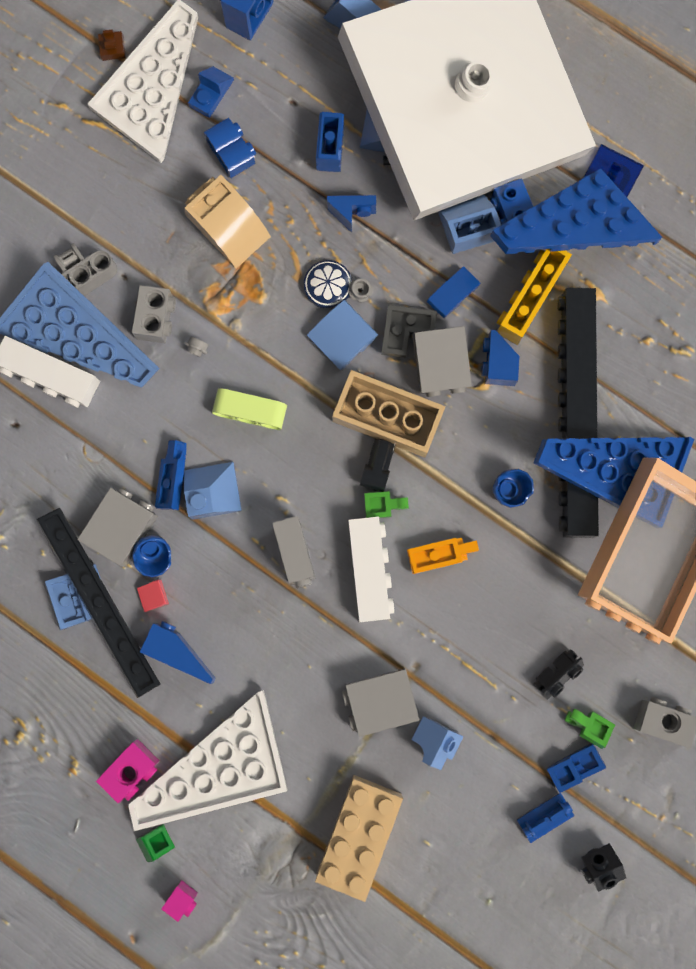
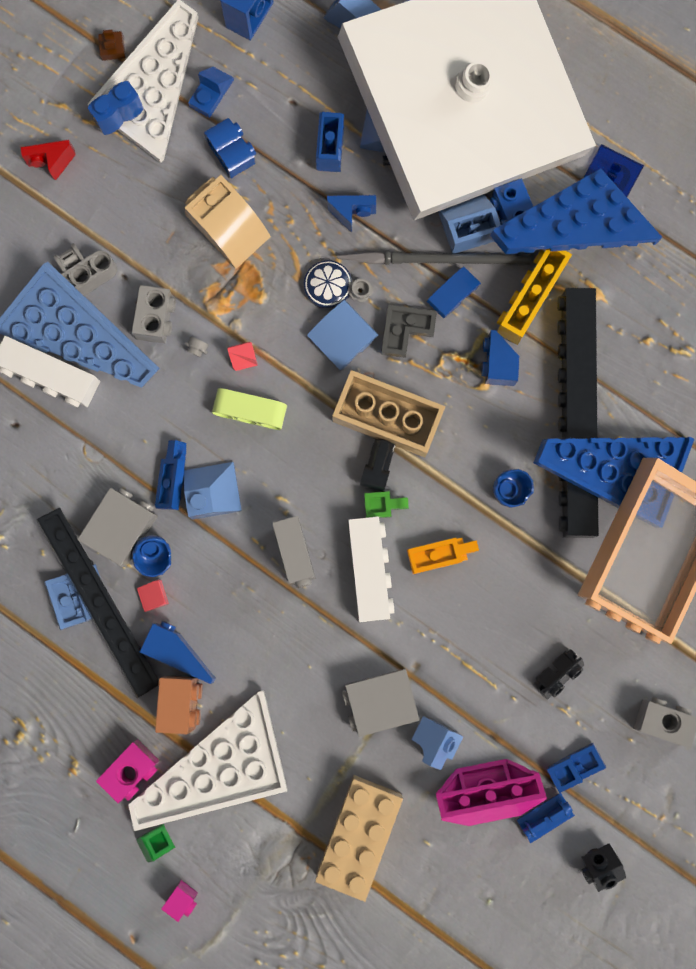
(54, 154): none -> red slope
(116, 107): none -> blue brick
(178, 704): none -> nougat brick
(242, 356): none -> coral slope
(398, 258): none -> dark grey piece
(442, 360): light grey brick -> none
(489, 793): none -> dark pink wedge
(594, 727): bright green plate -> none

